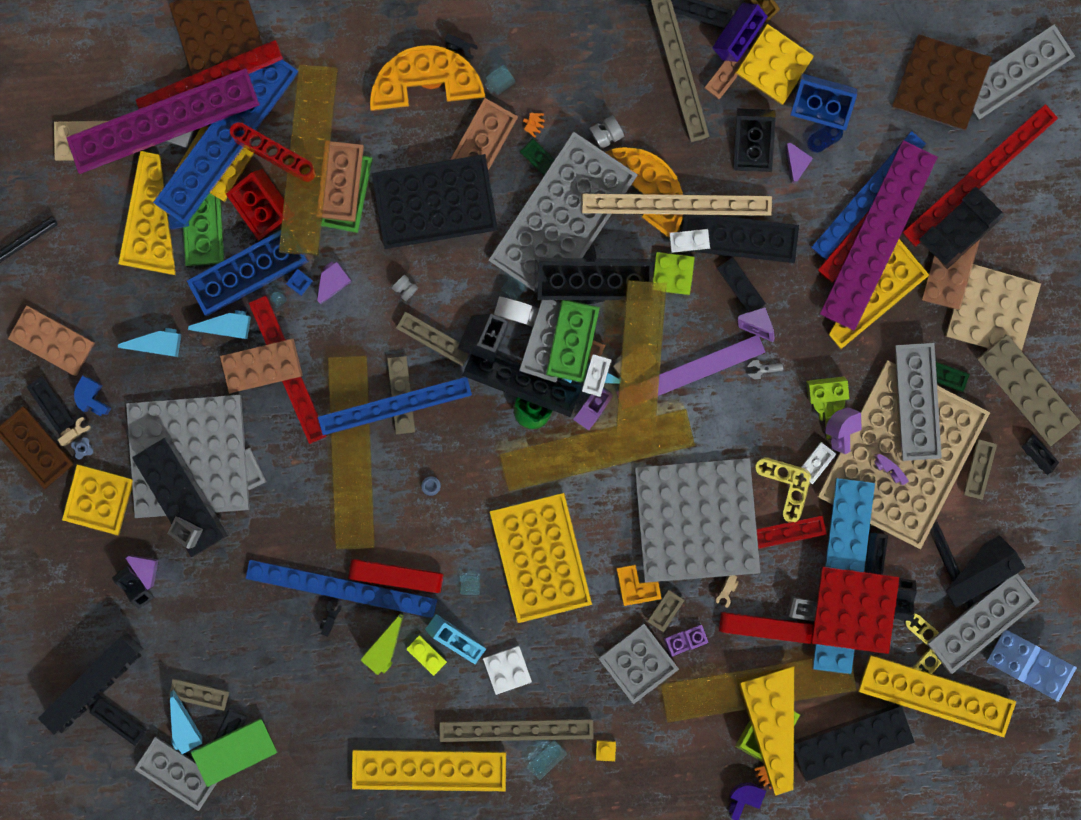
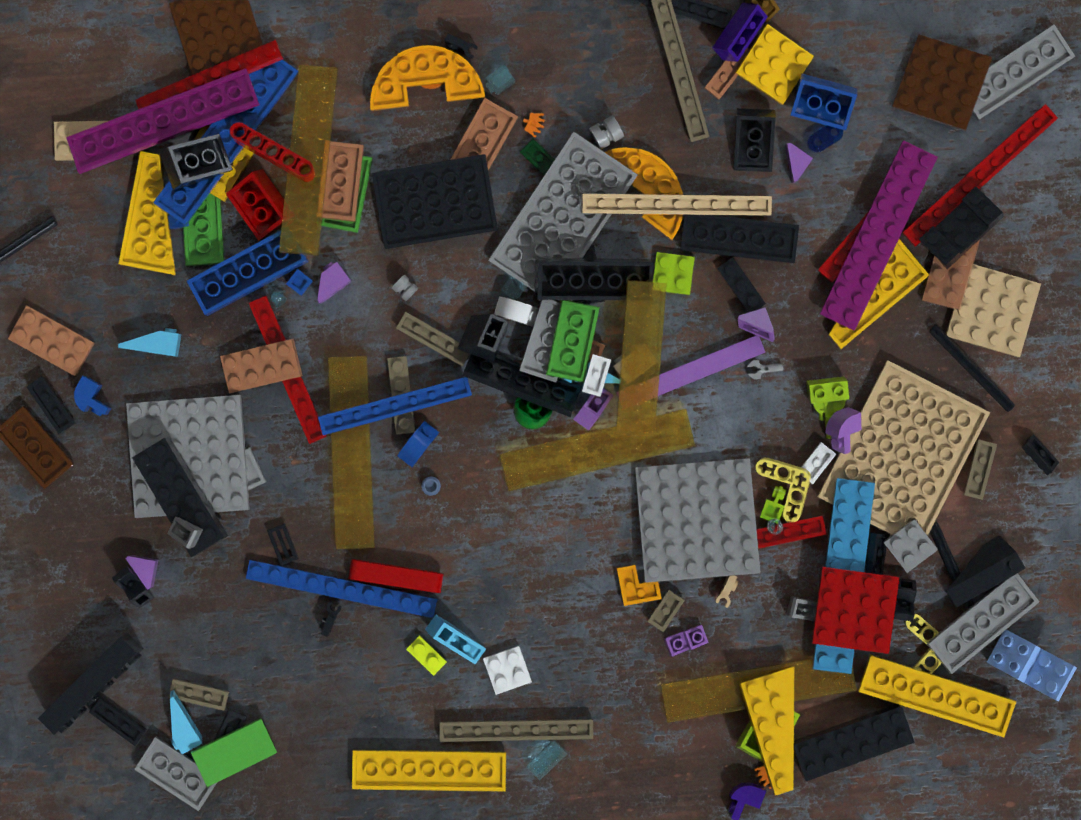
(69, 435): tan plate -> none
(83, 443): sand blue plate -> none
(98, 499): yellow plate -> none
(195, 161): none -> black slope
(229, 325): medium azure slope -> none
(289, 540): none -> black tile
(381, 652): lime slope -> none
(418, 444): none -> blue brick
(470, 585): clear light blue tile -> none
(540, 558): yellow plate -> none
(605, 750): yellow plate -> none
(638, 663): light grey plate -> none
(689, 240): white plate -> none
(766, 627): red beam -> none
(771, 526): none -> clear light blue hinge
(773, 509): none -> lime plate
(858, 206): blue plate -> none
(886, 465): medium lavender slope -> none
(910, 545): none -> light grey plate
(918, 401): light grey plate -> none
(951, 377): dark green tile -> none
(971, 368): none -> black axle
(1028, 390): dark tan plate -> none

